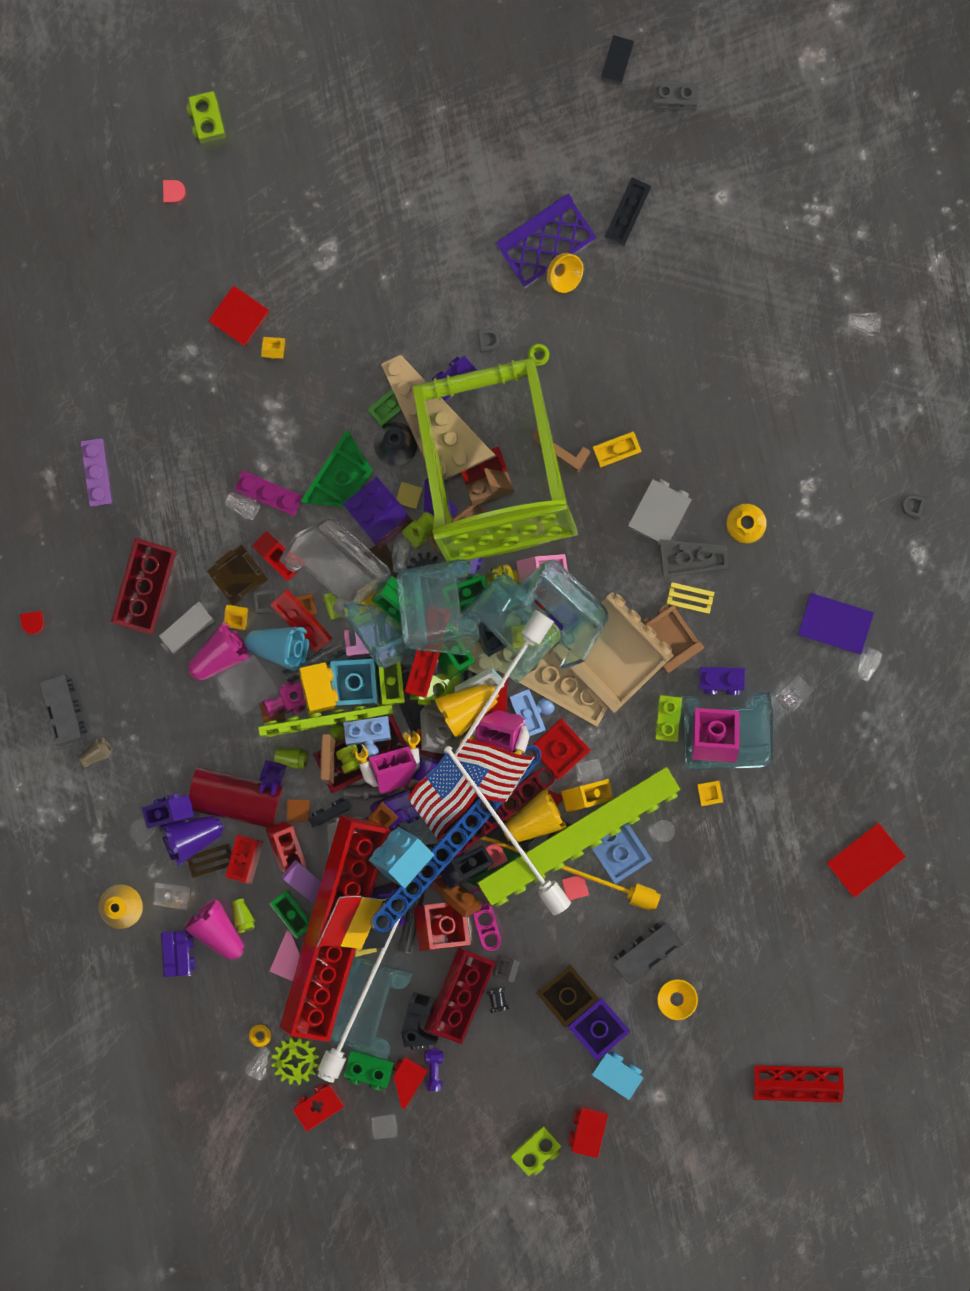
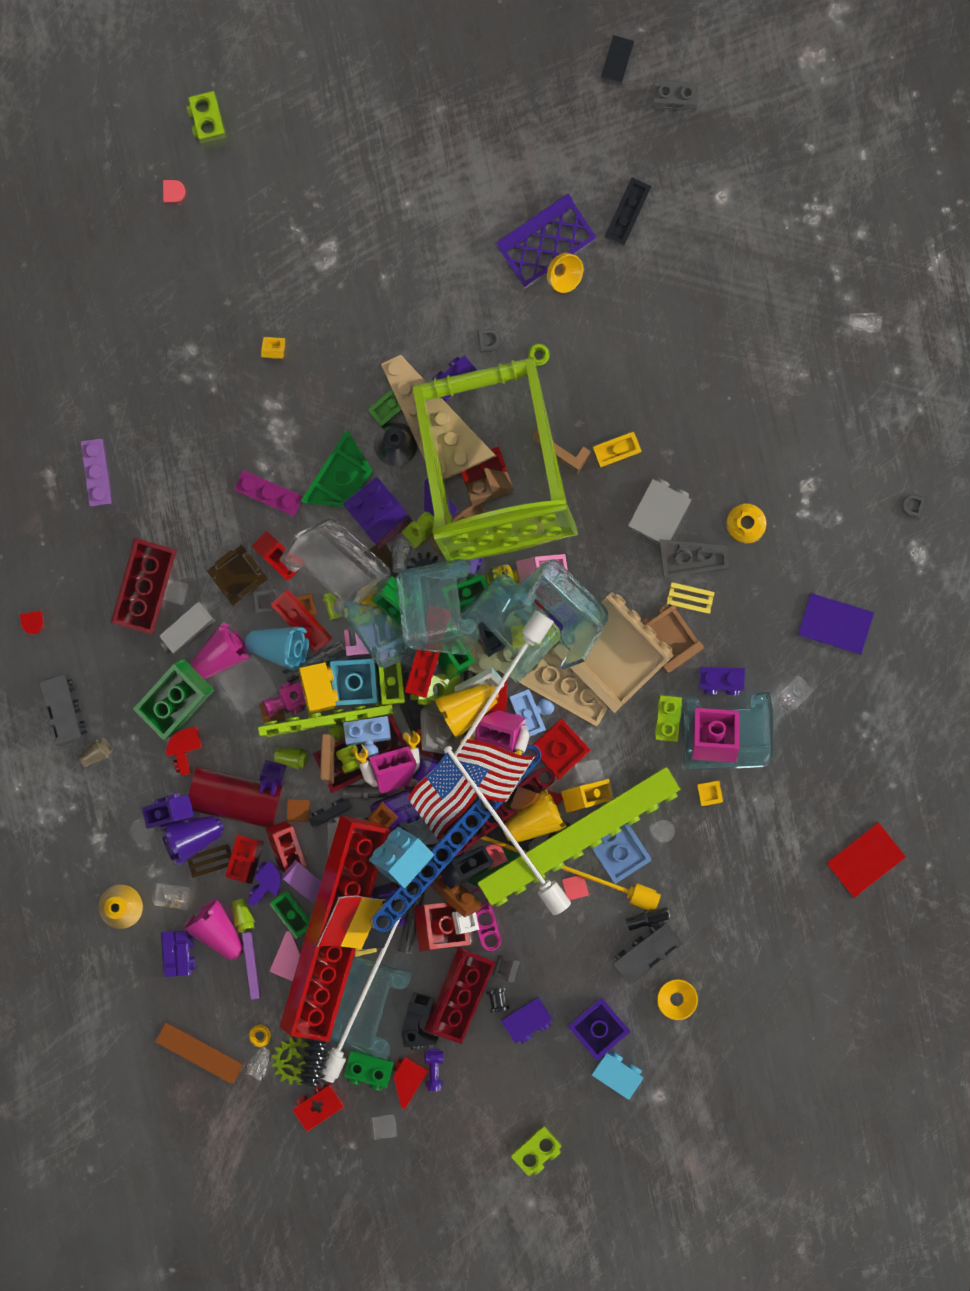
(173, 699): none -> green brick
(175, 592): none -> clear tile
(181, 743): none -> red brick
(199, 1053): none -> dark orange tile
(236, 617): yellow plate -> none
(238, 315): red tile -> none
(243, 506): clear cone -> none
(251, 965): none -> medium lavender tile
(270, 878): none -> dark purple brick
(313, 1062): none -> black piece
(409, 495): light yellow tile -> none
(466, 924): none -> white tile
(523, 798): none -> dark orange tile
(527, 1020): none -> dark purple brick
(567, 995): dark brown brick -> none
(588, 1131): red brick -> none
(647, 918): none -> black axle
(798, 1088): red fence -> none
(869, 663): clear cone -> none

